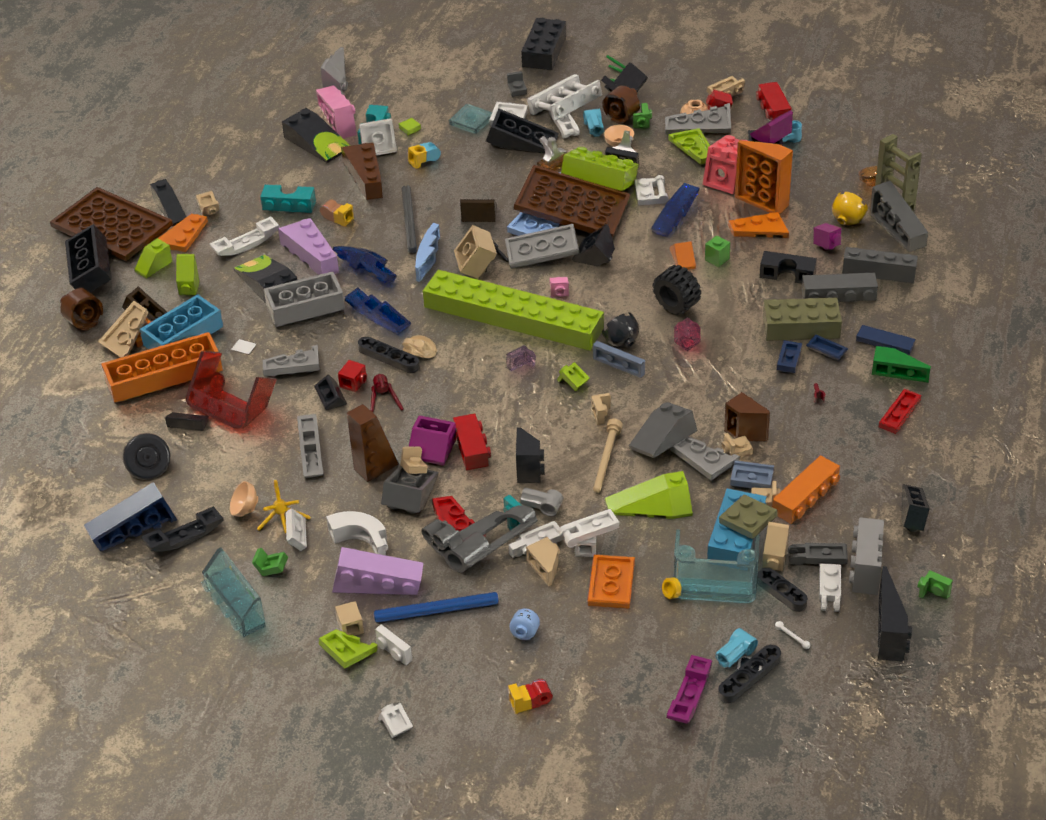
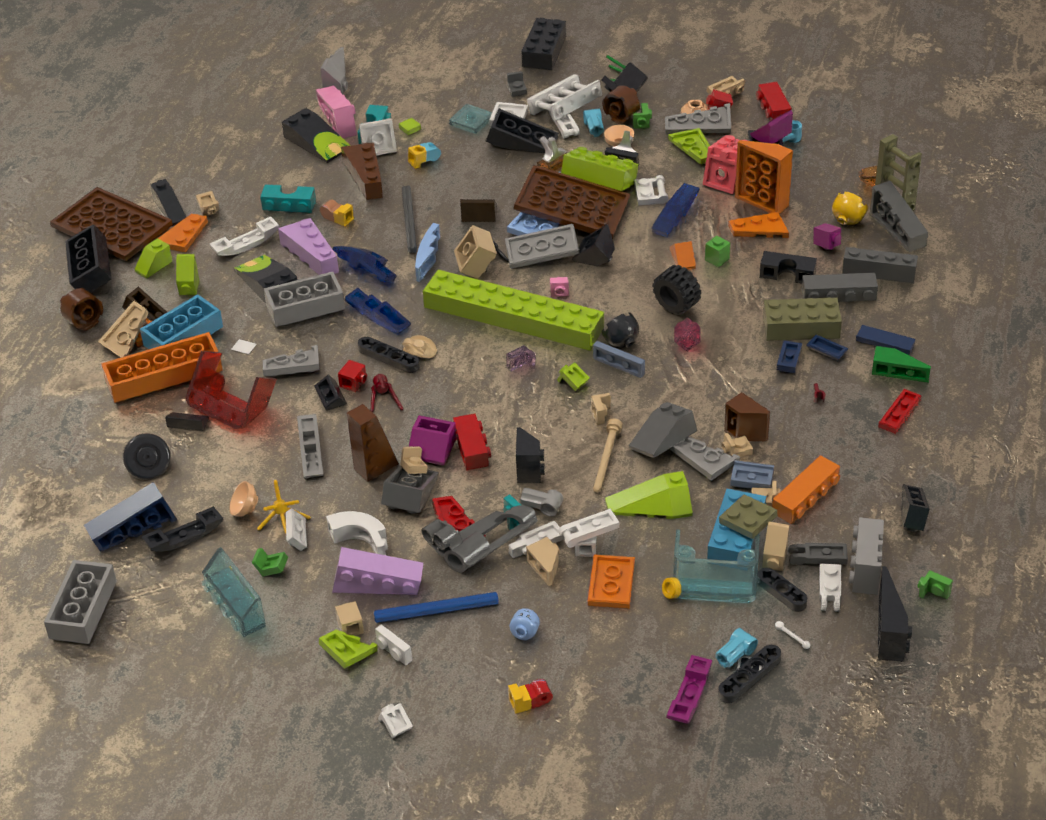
(80, 601): none -> light grey brick

